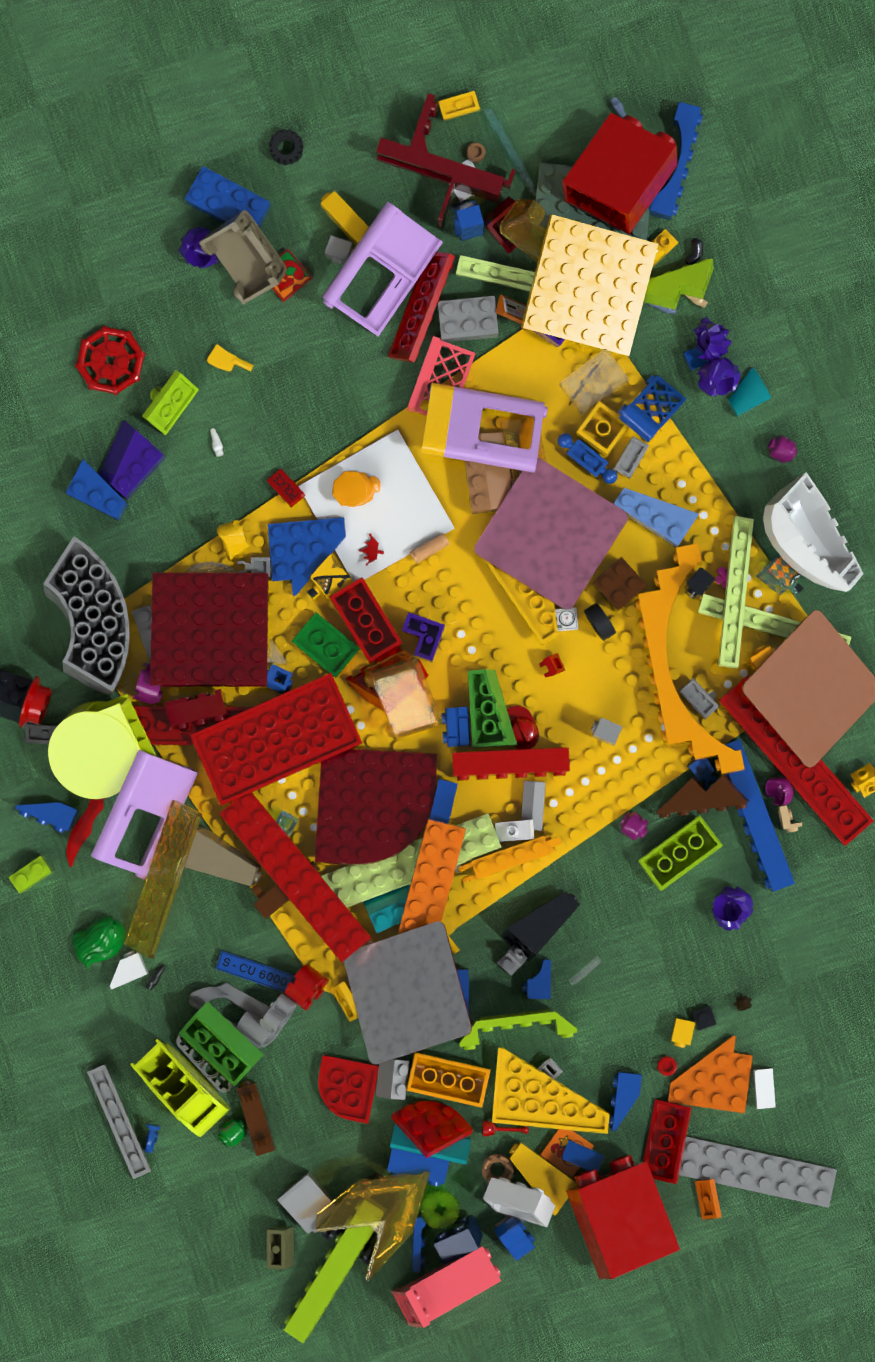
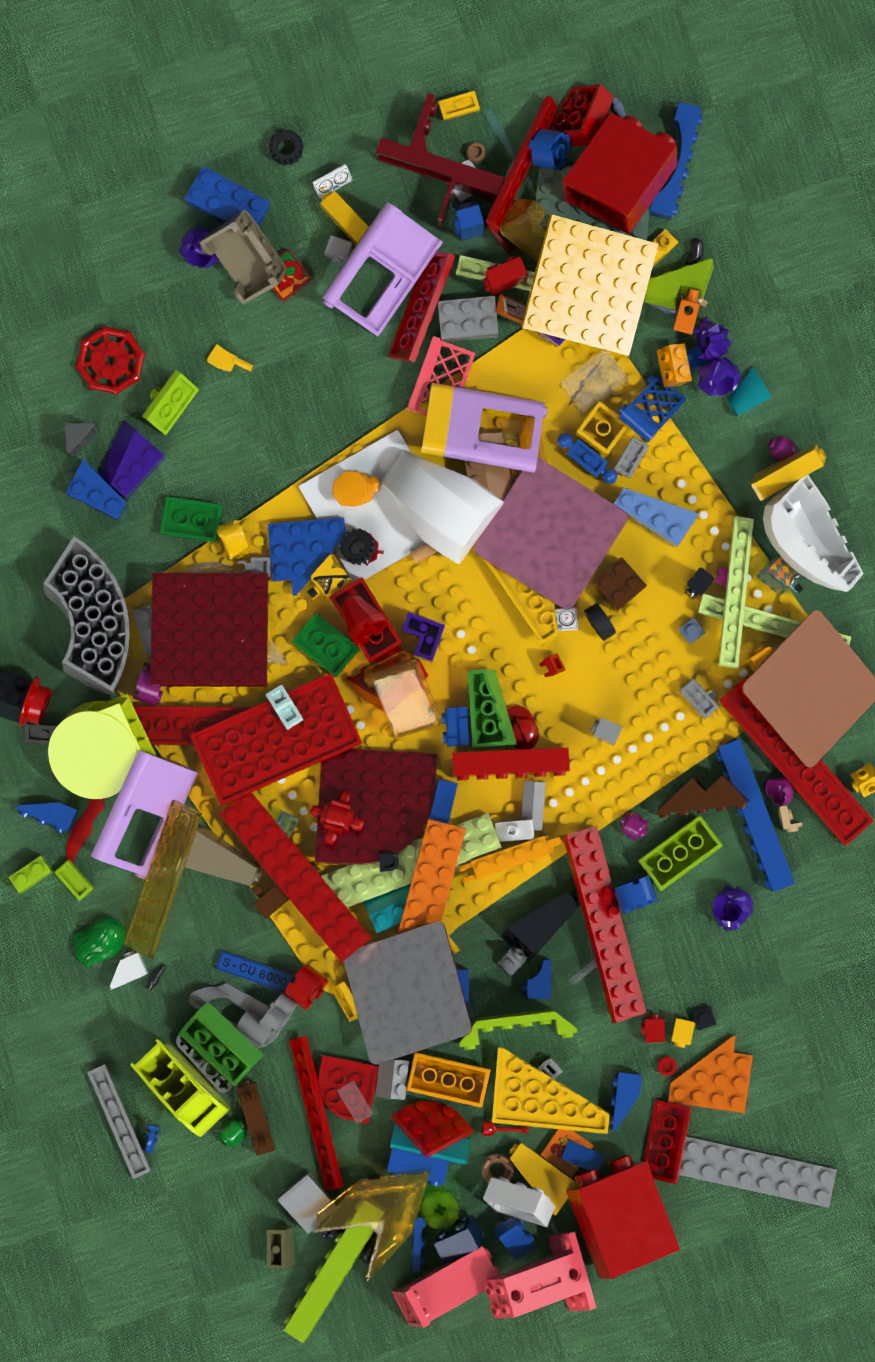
(74, 880): none -> lime tile
(78, 436): none -> dark grey slope
(191, 519): none -> green plate
(198, 710): dark red wedge -> none
(216, 444): white piece -> none
(284, 676): blue brick -> none
(284, 707): none -> light aqua slope
(286, 488): red tile -> none
(316, 1113): none -> red tile
(332, 181): none -> slope
(337, 818): none -> red piece
(355, 1102): none -> clear tile
(362, 619): none -> red cone
(364, 555): none -> black tyre
(387, 861): none -> black tile
(441, 504): none -> white windscreen
(505, 276): none -> red brick
(520, 166): none -> red tile
(543, 1282): none -> coral brick
(550, 149): none -> blue brick
(582, 113): none -> red wedge
(604, 924): none -> plate
(635, 894): none -> blue brick
(653, 1029): none -> red brick
(674, 365): none -> light orange brick
(677, 721): light orange arch -> none
(686, 320): none -> orange torso
(691, 631): none -> sand blue plate
(702, 770): blue plate -> none
(708, 1199): orange plate -> none
(743, 1003): dark brown plate -> none
(764, 1088): white slope -> none
(787, 471): none -> yellow slope

